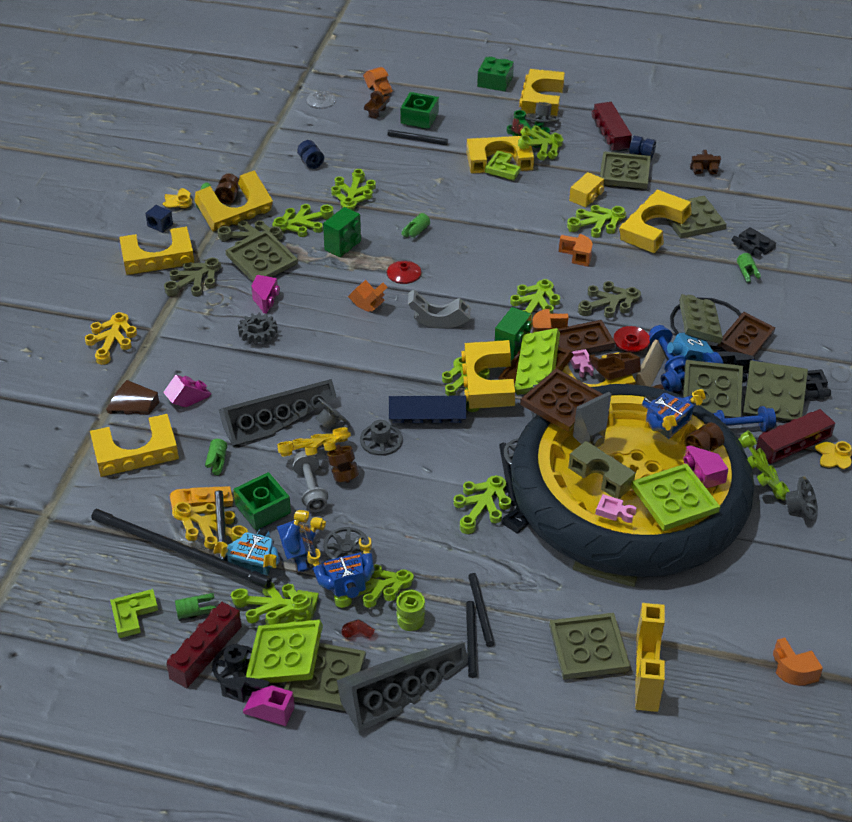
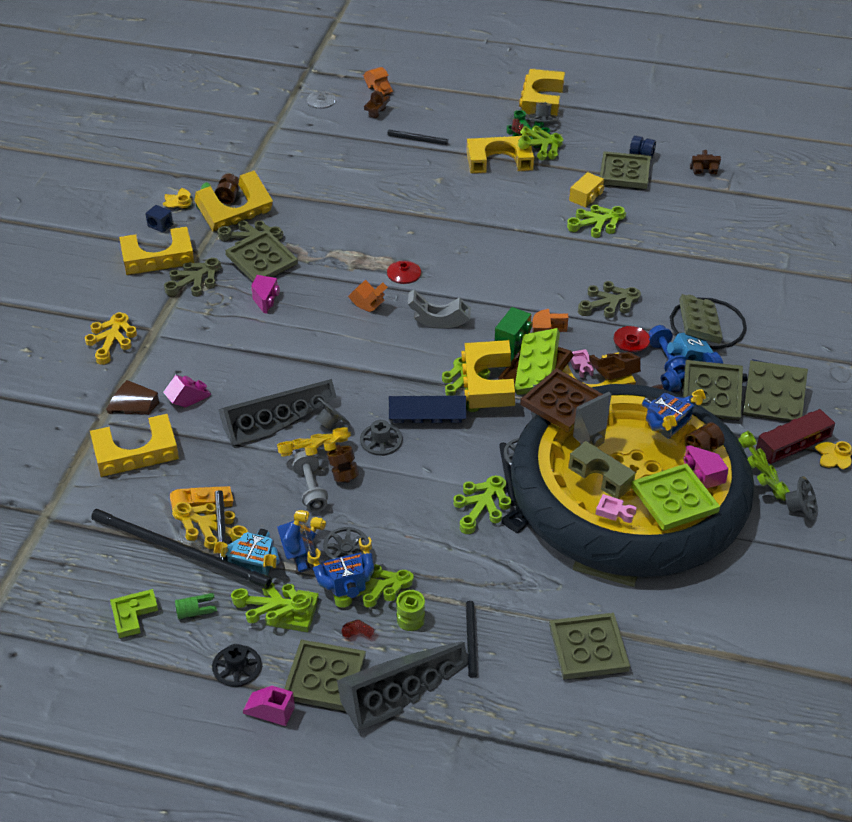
(203, 644): dark red brick -> none
(216, 455): bright green hinge -> none
(240, 687): black slope -> none
(257, 328): dark grey gear -> none
(262, 501): green brick -> none
(284, 223): lime plant -> none
(285, 651): lime plate -> none
(310, 154): dark blue wheel -> none
(342, 232): green brick -> none
(350, 202): lime plant -> none
(416, 226): bright green hinge -> none
(419, 110): green brick -> none
(487, 633): black bar -> none
(495, 74): green brick -> none
(500, 166): lime plate -> none
(543, 287): lime plant -> none
(579, 248): orange brick -> none
(589, 336): reddish brown plate -> none
(612, 126): dark red brick -> none
(649, 667): yellow arch -> none
(651, 365): tan slope -> none
(657, 205): yellow arch -> none
(702, 220): olive plate -> none
(735, 358): black slope -> none
(746, 335): reddish brown plate -> none
(748, 266): bright green hinge -> none
(754, 242): black plate -> none
(766, 418): blue piece -> none
(793, 668): orange brick -> none
(816, 380): black plate -> none

